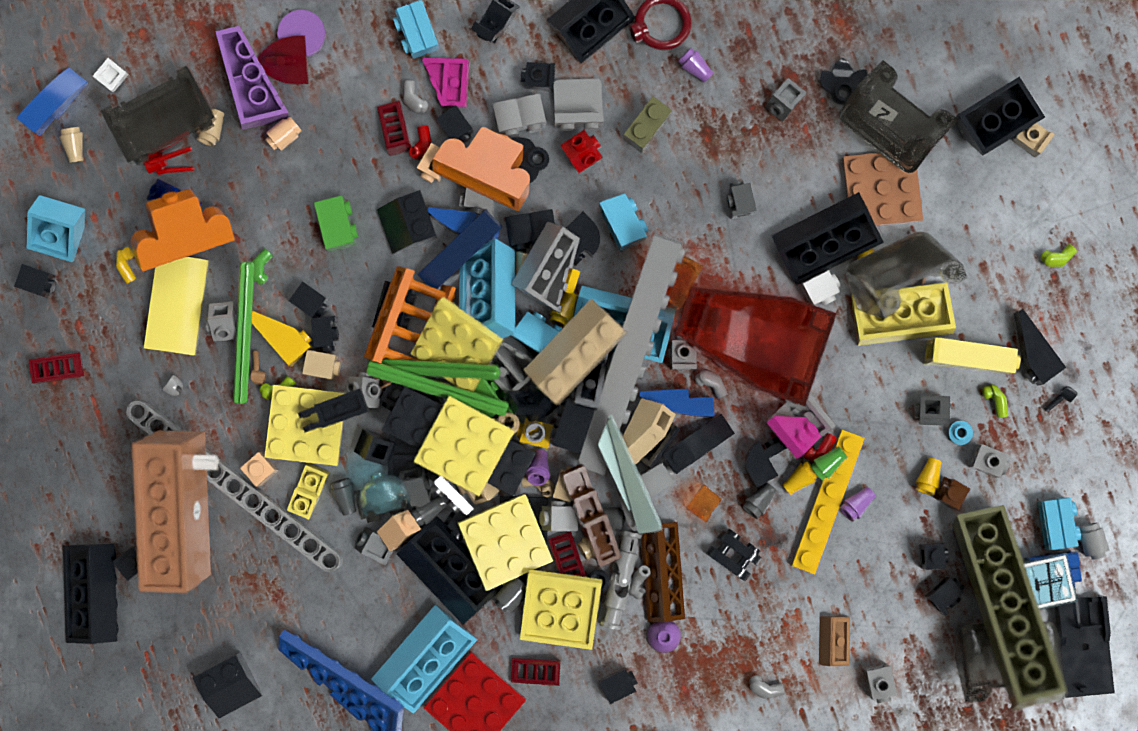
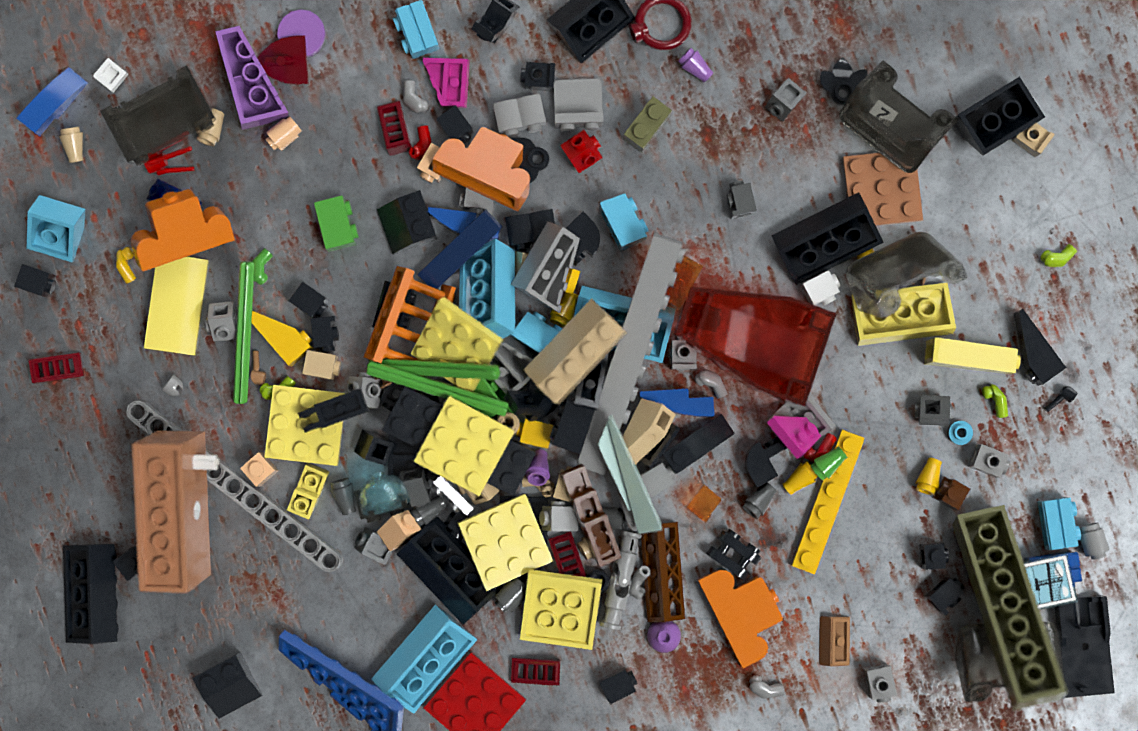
(536, 436): light grey hinge -> none
(742, 612): none -> orange brick
(857, 504): medium lavender cone -> none

